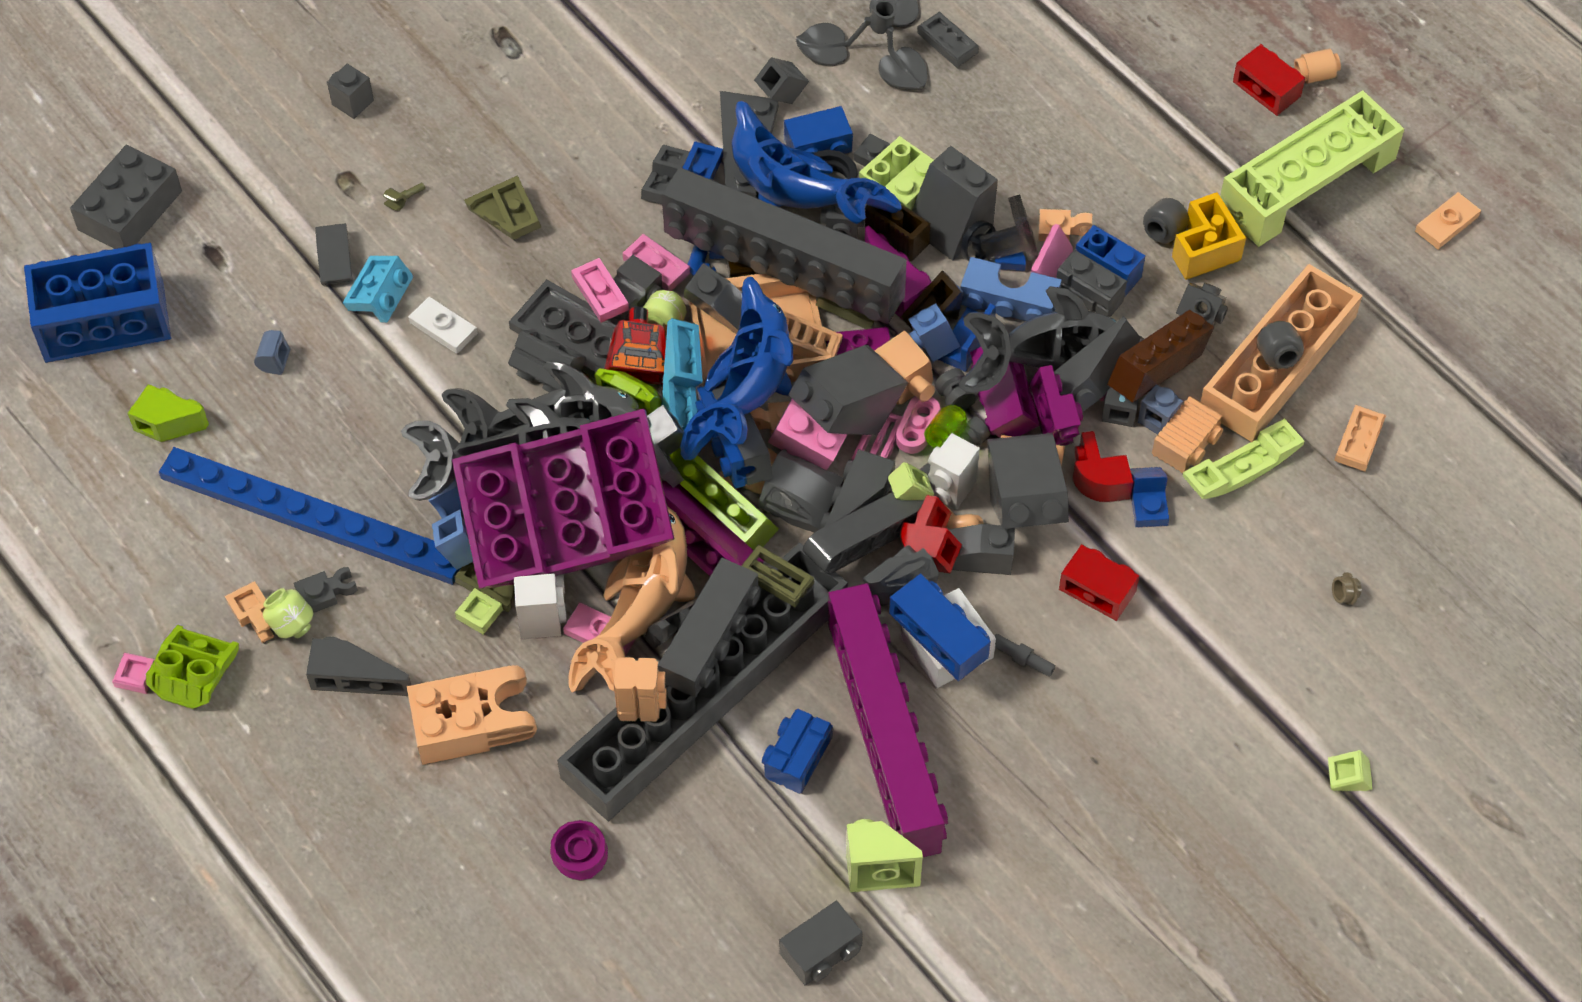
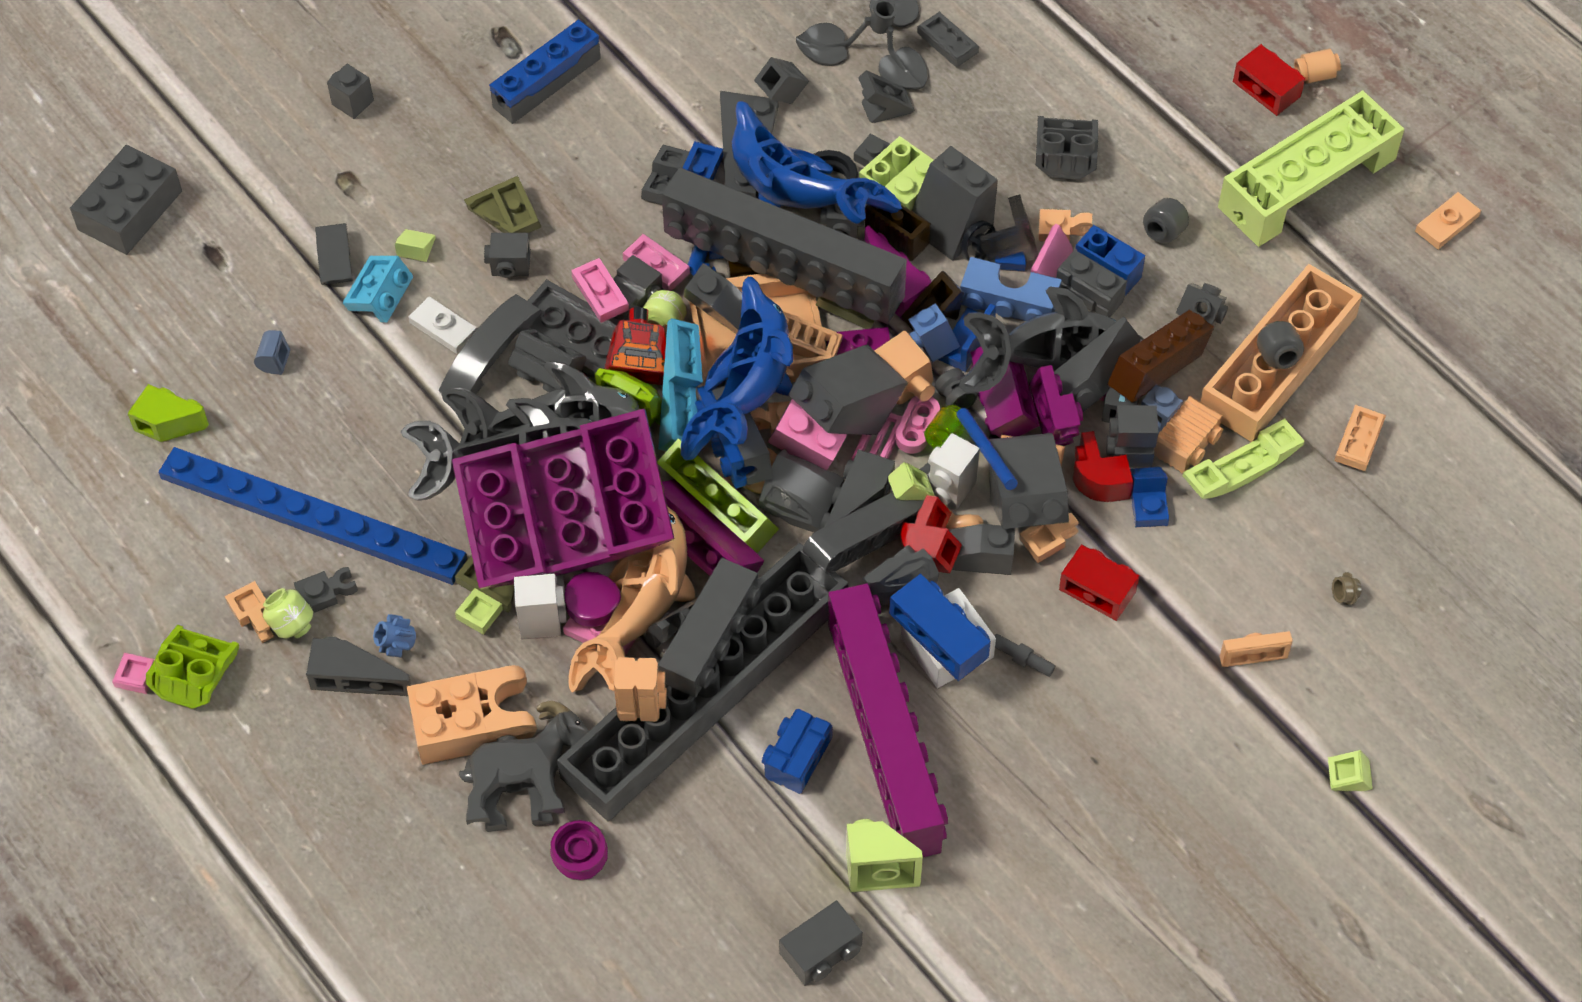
(97, 302): blue brick -> none
(394, 635): none -> medium blue gear
(397, 200): olive hand -> none
(414, 245): none -> yellowish green slope
(450, 531): medium blue arch -> none
(489, 343): none -> dark grey slope
(508, 254): none -> dark grey brick
(521, 765): none -> dark grey animal
(545, 71): none -> blue piece
(591, 598): none -> magenta piece
(666, 438): flat silver brick -> none
(786, 567): olive tile -> none
(819, 131): blue brick -> none
(883, 98): none -> dark grey slope
(987, 449): none -> blue bar
(1048, 539): none -> light nougat plate
(1066, 147): none -> dark grey slope
(1134, 434): none -> dark grey brick
(1211, 240): yellow brick -> none
(1255, 648): none -> light nougat plate

